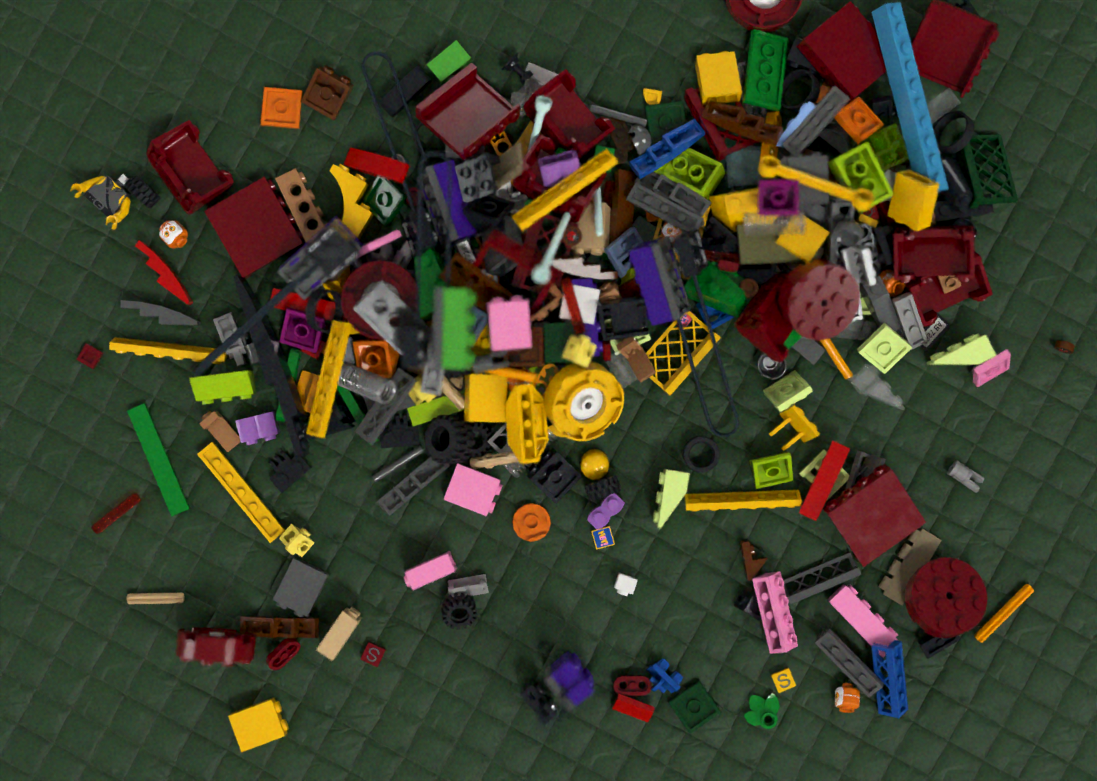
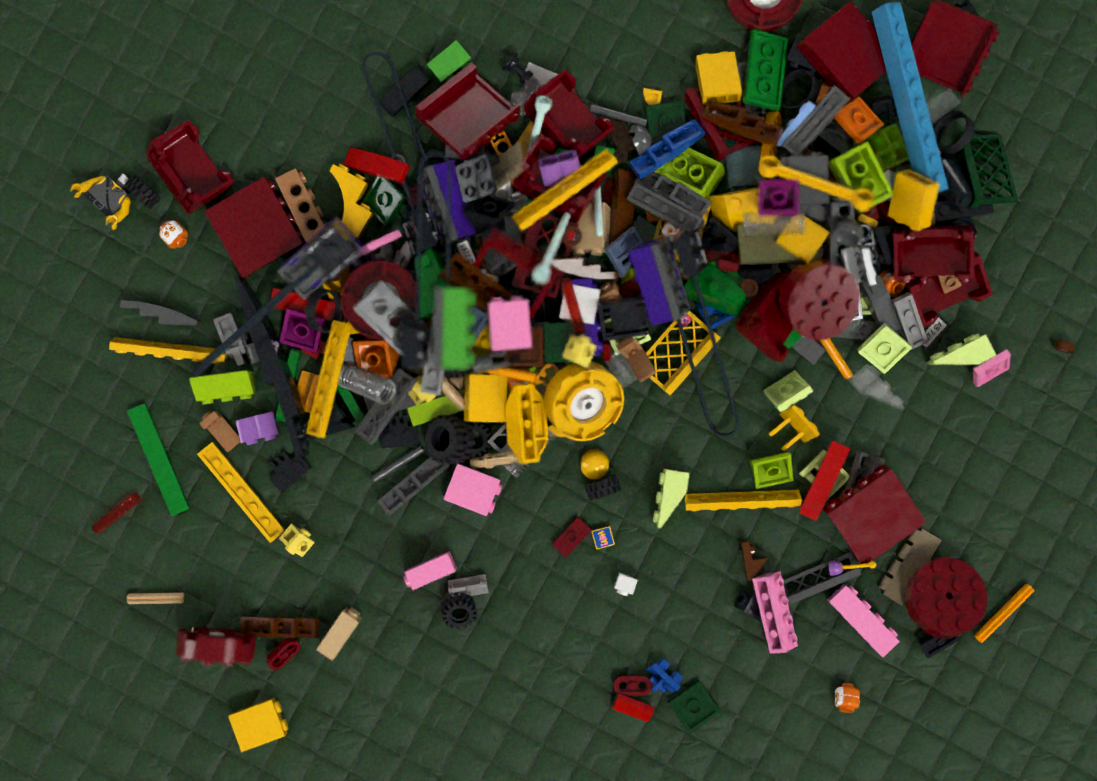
(90, 356): dark red tile -> none
(168, 277): red slope -> none
(281, 108): orange tile -> none
(300, 587): dark grey brick -> none
(327, 92): reddish brown plate -> none
(373, 654): dark red tile -> none
(531, 522): orange tile -> none
(551, 301): medium nougat bracket -> none
(553, 475): black plate -> none
(567, 681): piece -> none
(571, 537): none -> dark red plate
(601, 514): medium lavender brick -> none
(715, 454): black tyre -> none
(760, 709): green plate -> none
(770, 368): dark grey hair -> none
(783, 680): yellow tile -> none
(837, 567): none -> hinge
(848, 662): dark grey fence -> none
(895, 681): blue fence -> none
(963, 475): light grey hinge -> none

